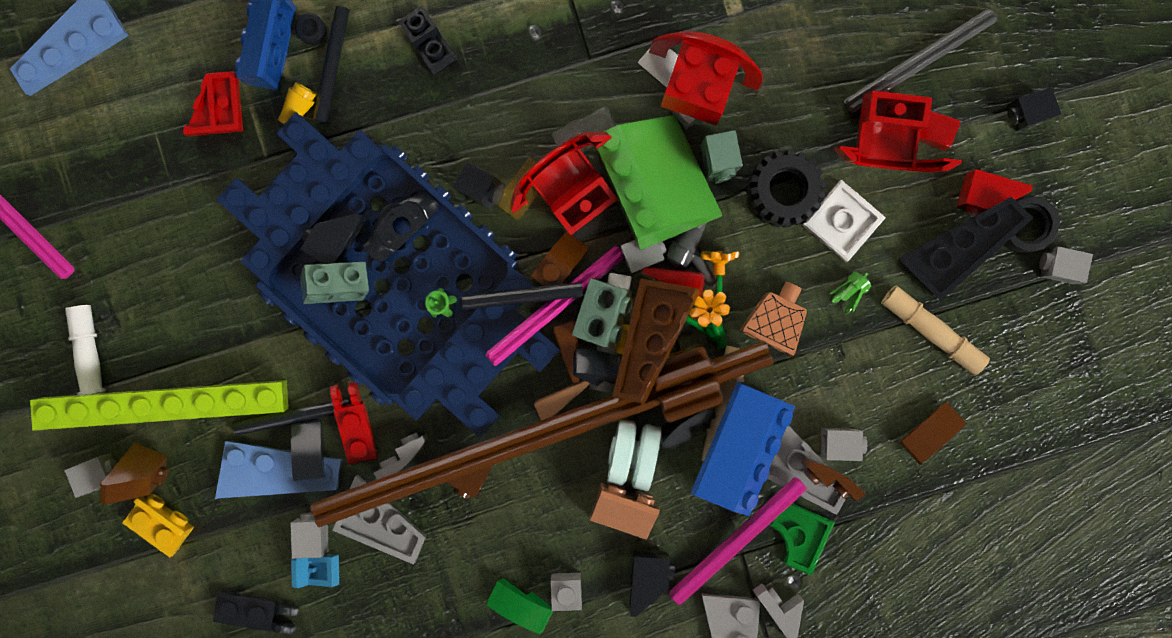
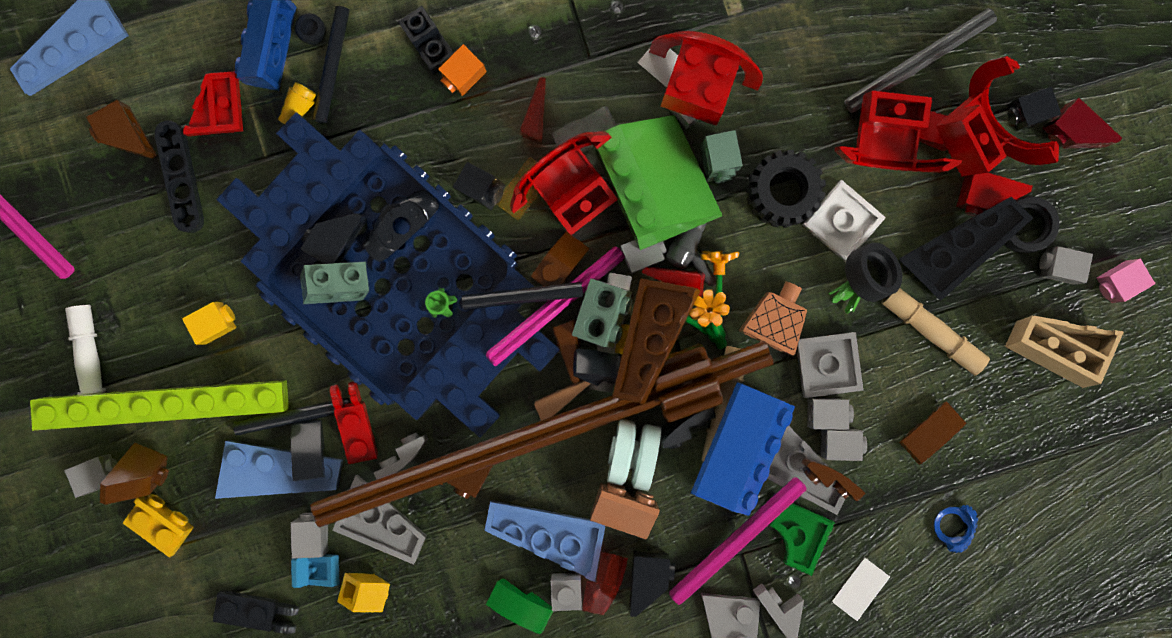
(118, 128): none -> reddish brown slope
(175, 178): none -> black beam
(210, 322): none -> yellow brick
(363, 592): none -> yellow brick
(461, 71): none -> orange brick
(534, 120): none -> clear red slope
(551, 535): none -> medium blue wing
(602, 593): none -> clear red slope
(829, 365): none -> light grey plate
(829, 413): none -> light grey brick
(860, 589): none -> white sticker
(887, 267): none -> black tyre
(958, 543): none -> blue piece
(977, 136): none -> red piece
(1066, 348): none -> tan wedge
(1080, 128): none -> dark red slope
(1125, 281): none -> bright pink brick

